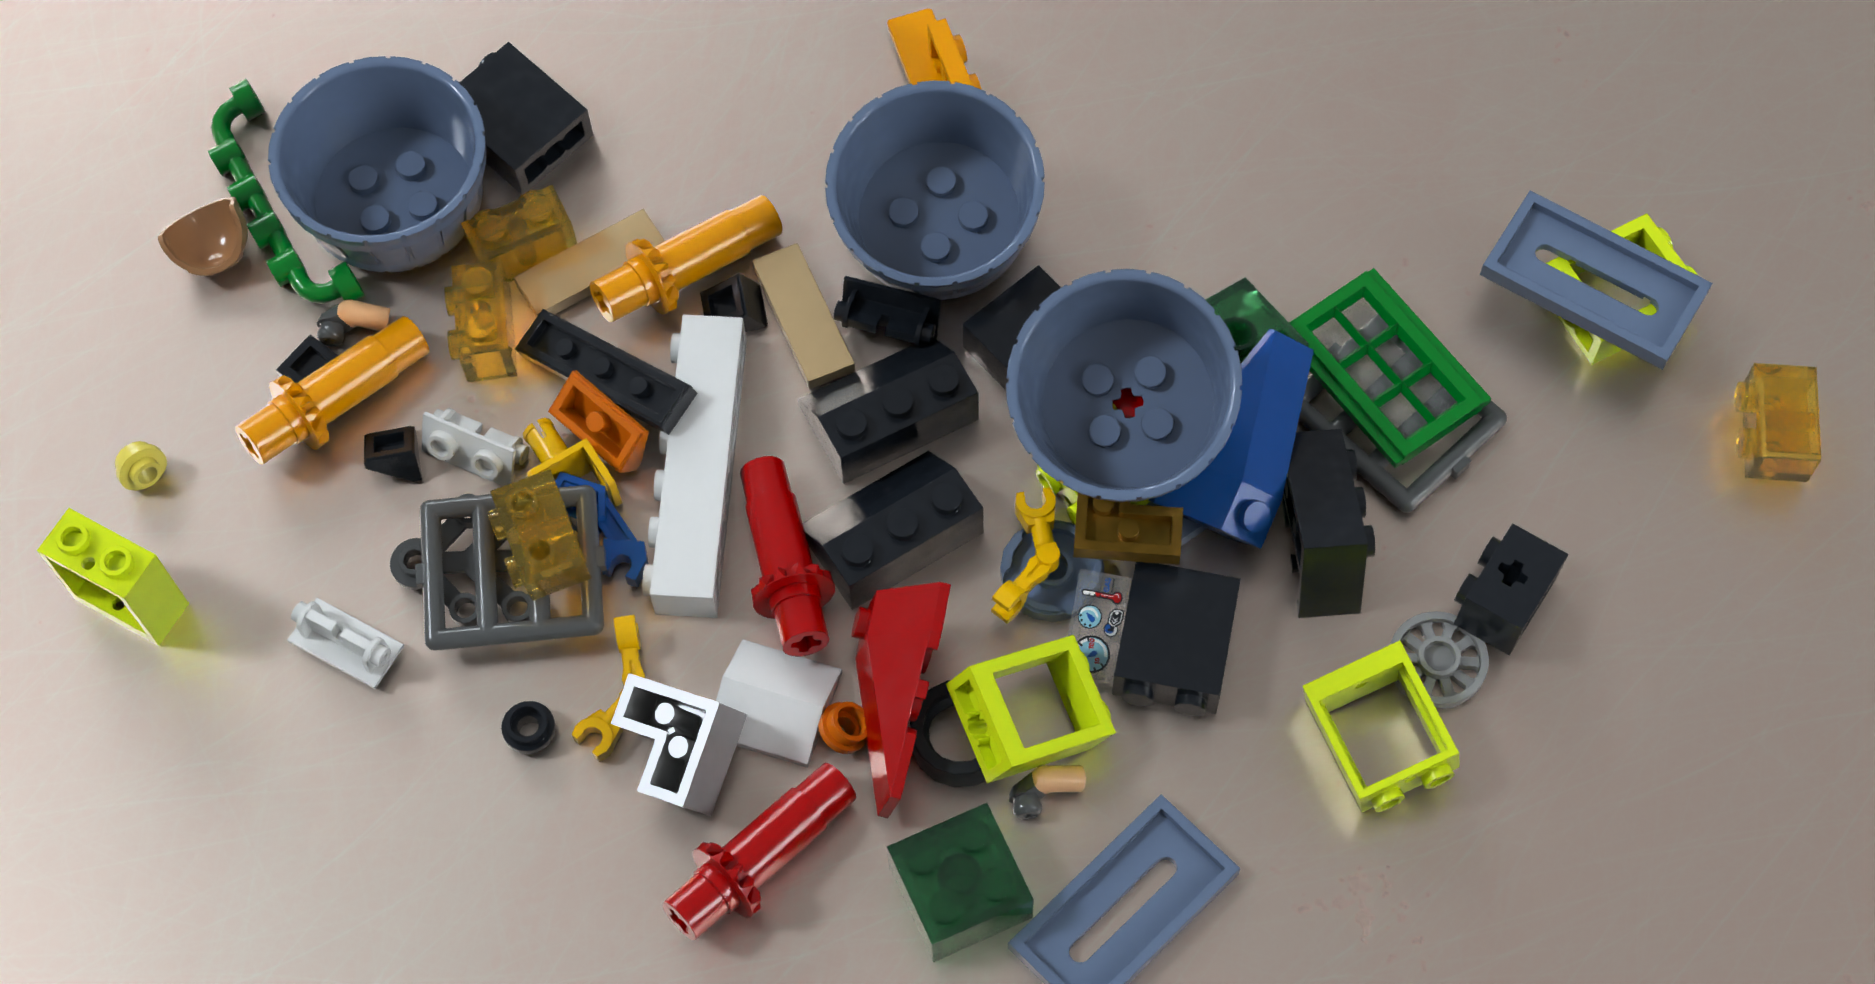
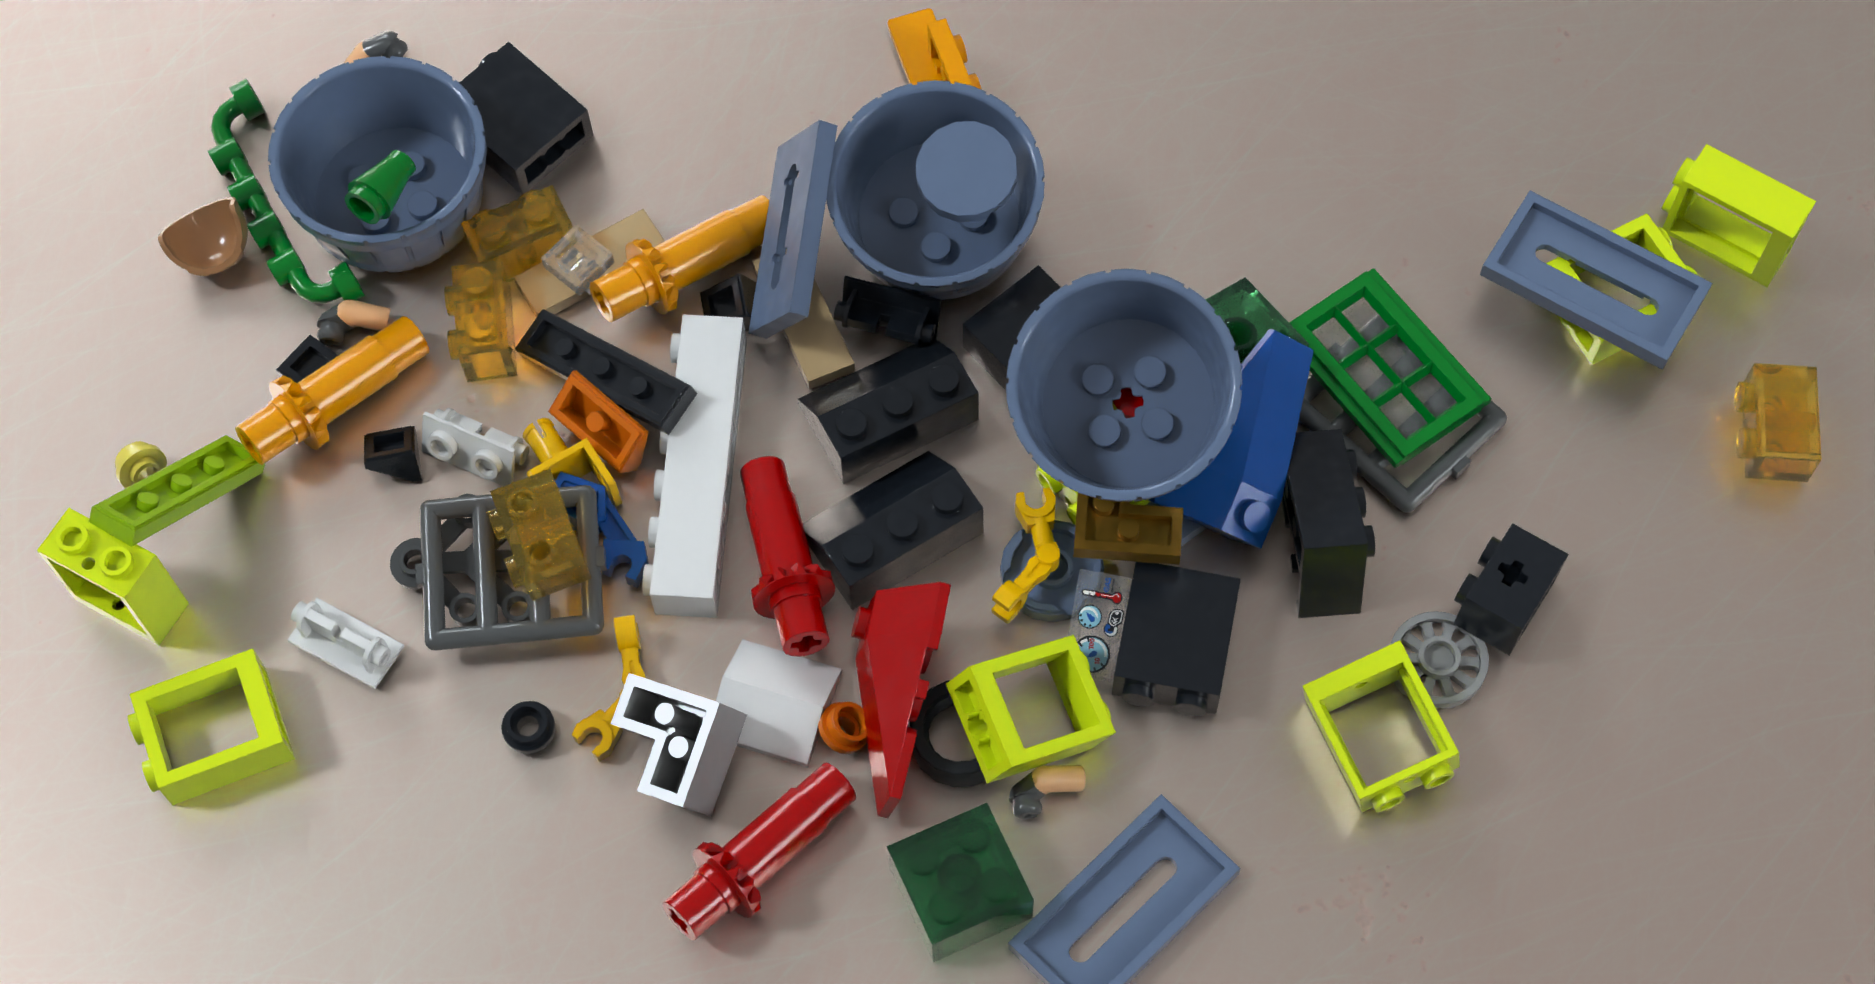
(175, 491): none -> lime tile
(224, 767): none -> neon yellow window
(379, 188): none -> green cone
(382, 44): none -> dark grey arm
(578, 260): none -> clear tile
(793, 224): none -> sand blue piece
(966, 171): none -> sand blue tile
(1724, 234): none -> neon yellow window

